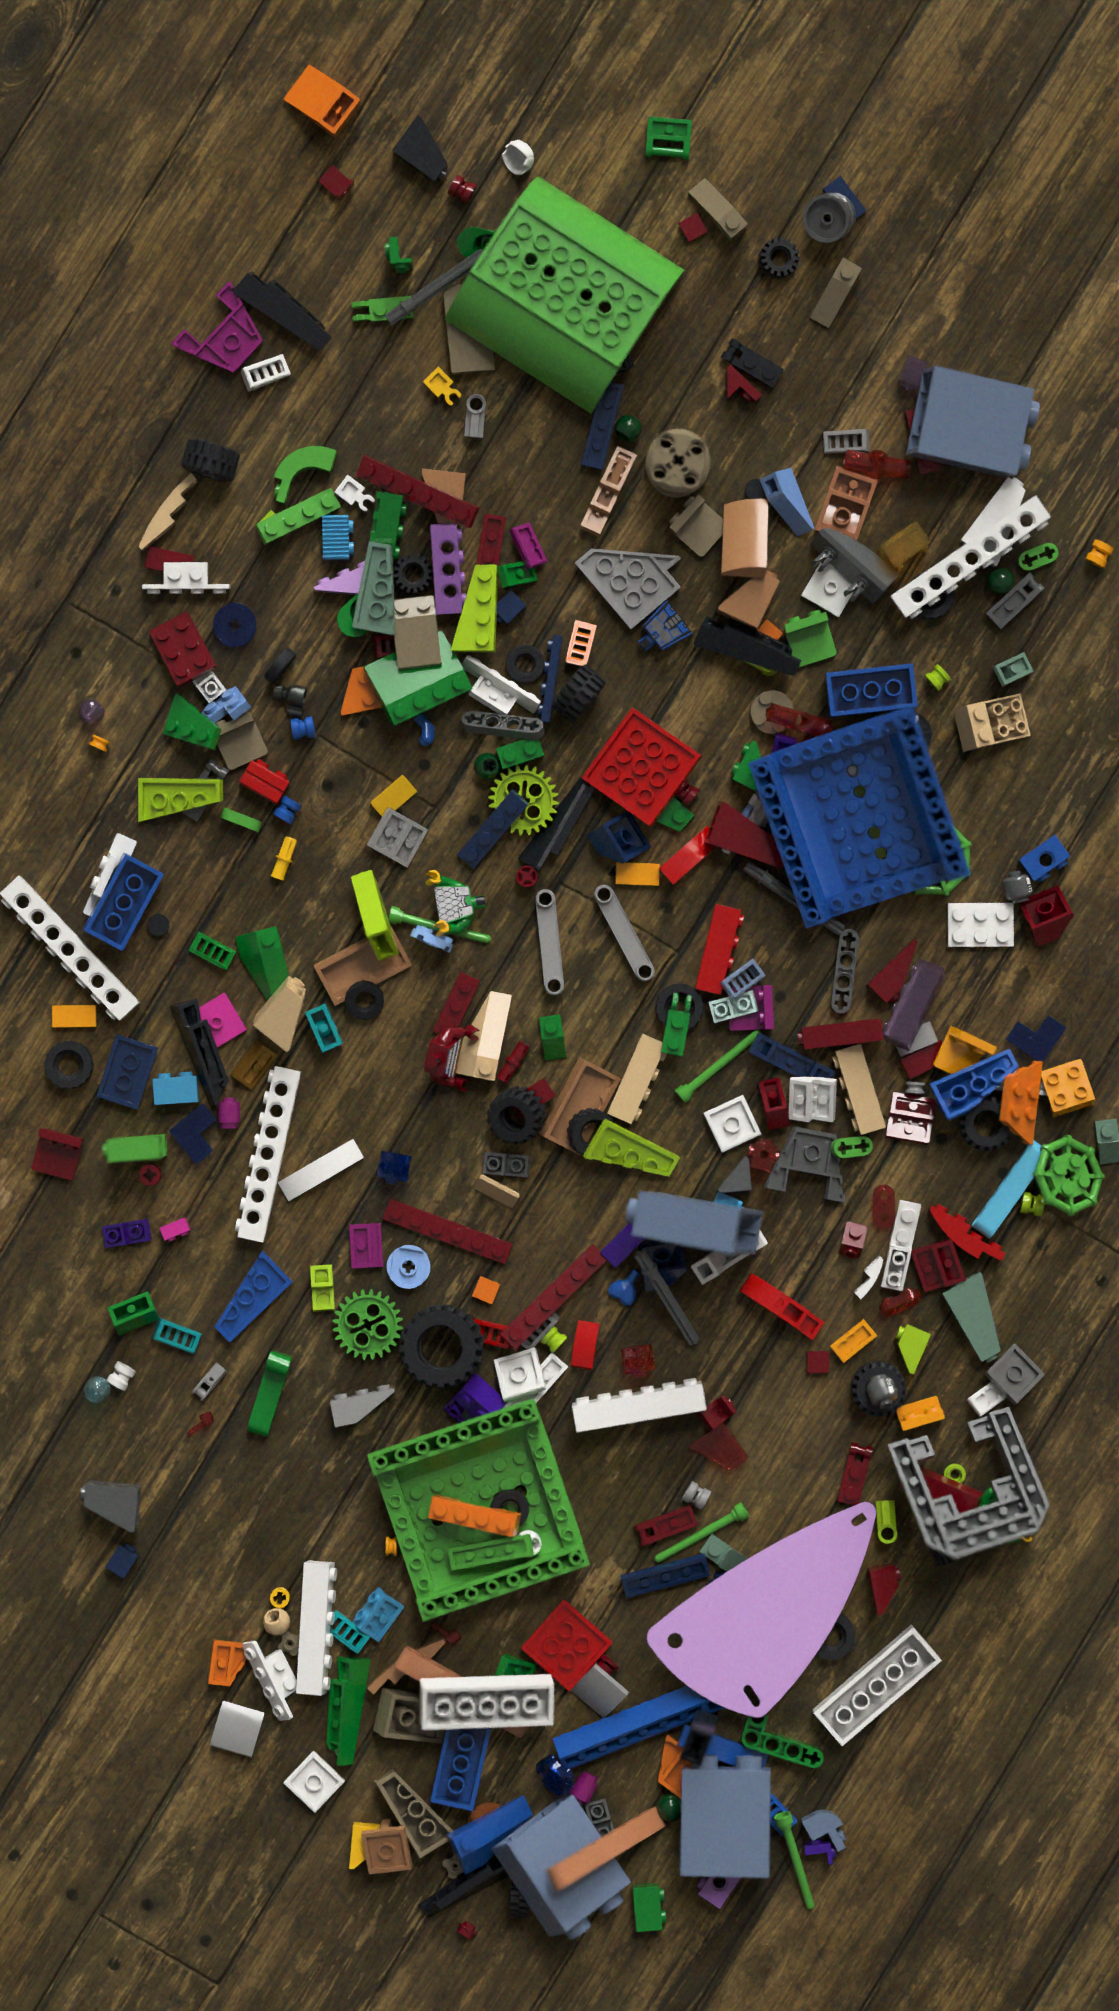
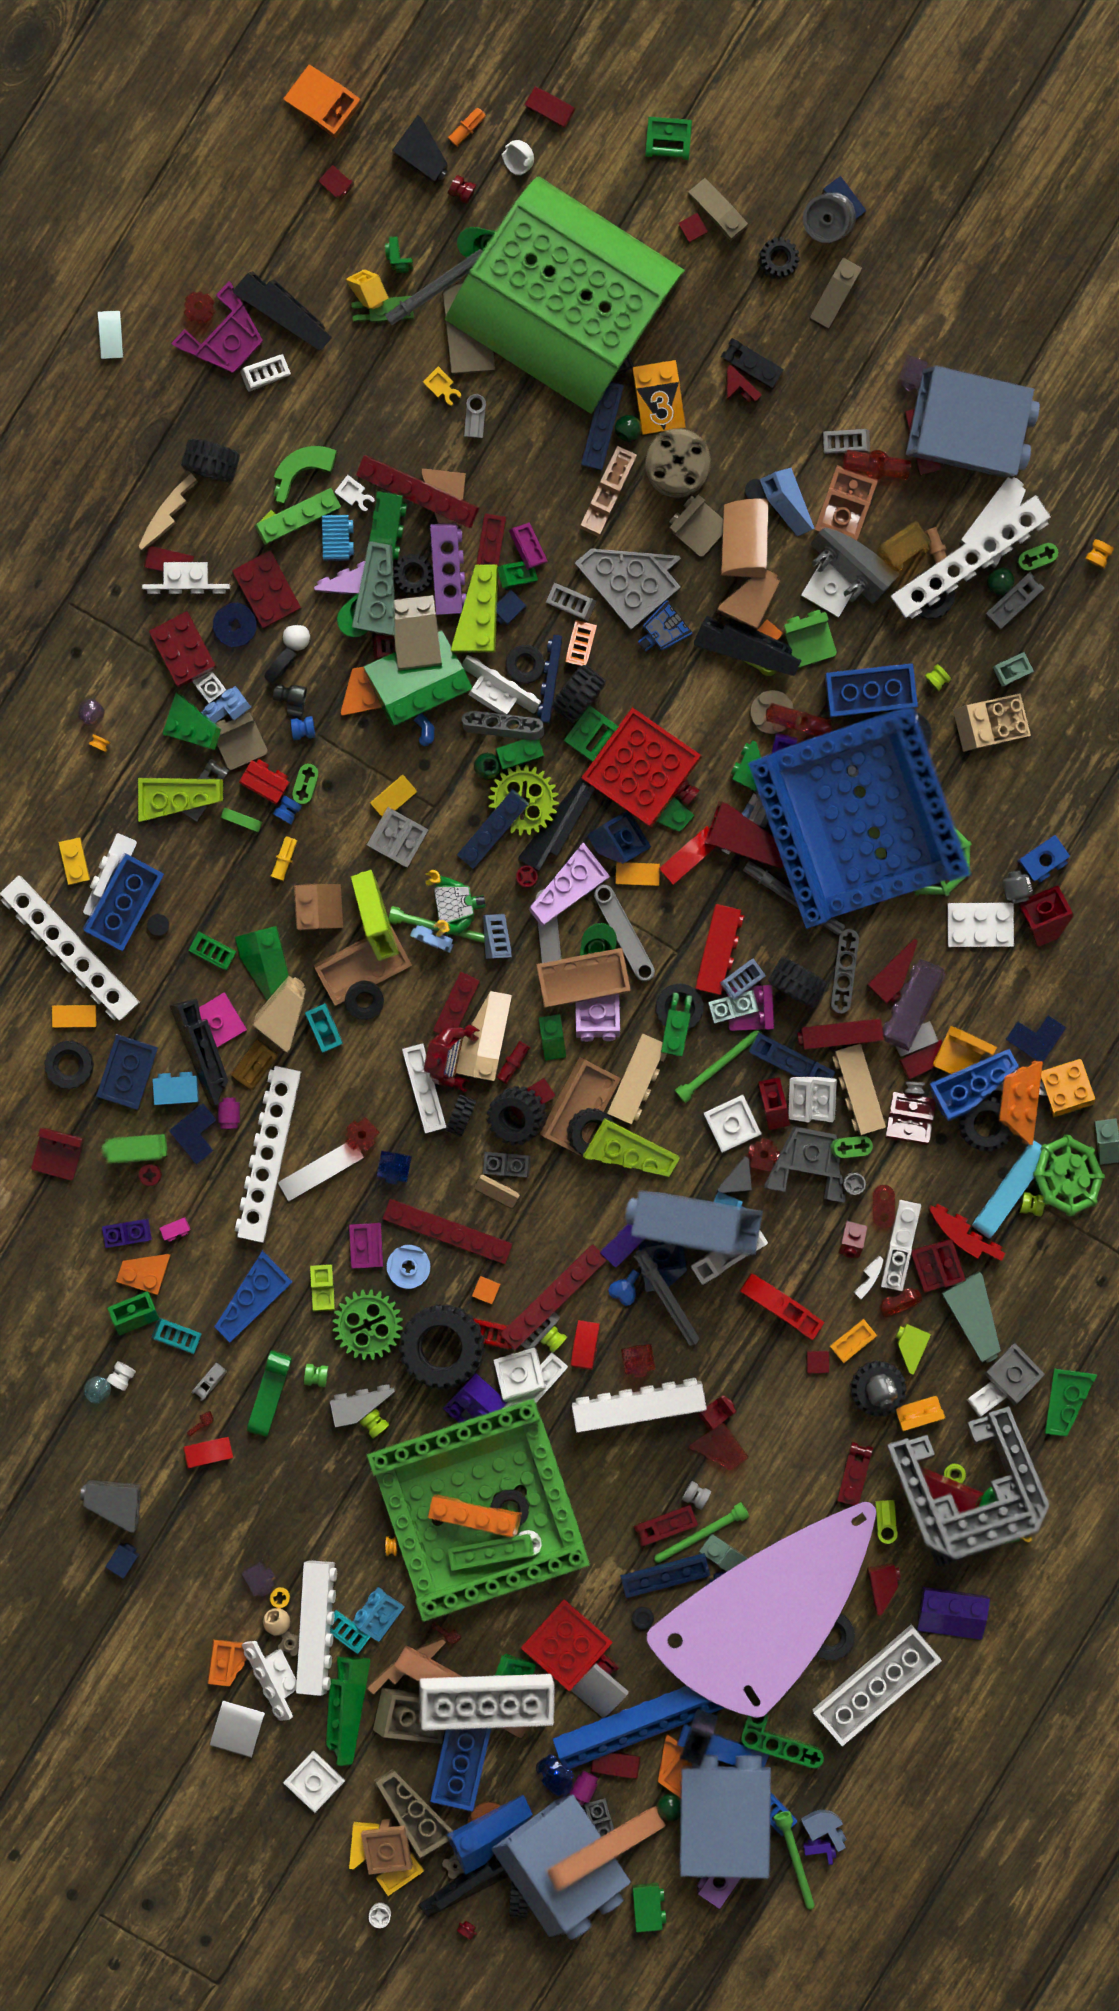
(74, 861): none -> yellow plate
(110, 334): none -> light aqua slope
(144, 1272): none -> orange wing
(203, 314): none -> clear red brick
(207, 1452): none -> red slope
(259, 1579): none -> clear purple brick
(266, 589): none -> dark red plate
(296, 637): none -> white piece
(300, 781): none -> bright green beam
(316, 1375): none -> bright green wheel
(318, 906): none -> medium nougat slope
(367, 1129): none -> clear red brick
(368, 288): none -> yellow slope
(374, 1423): none -> lime wheel
(377, 1917): none -> white wheel
(394, 1880): none -> yellow plate
(424, 1089): none -> white plate
(460, 1115): none -> black tyre
(467, 126): none -> orange axle
(504, 943): none -> sand blue slope
(550, 106): none -> dark red slope
(573, 882): none -> lavender wing
(583, 978): none -> medium nougat slope
(586, 613): none -> light grey slope
(586, 729): none -> green plate
(597, 939): none -> green piece
(598, 1018): none -> lavender plate
(617, 1764): none -> dark red slope
(643, 1617): none -> black tile
(659, 397): none -> light orange slope
(797, 982): none -> black tyre
(857, 1185): none -> light grey wheel
(937, 549): none -> medium nougat pin
(953, 1613): none -> dark purple slope
(1066, 1398): none -> green wing

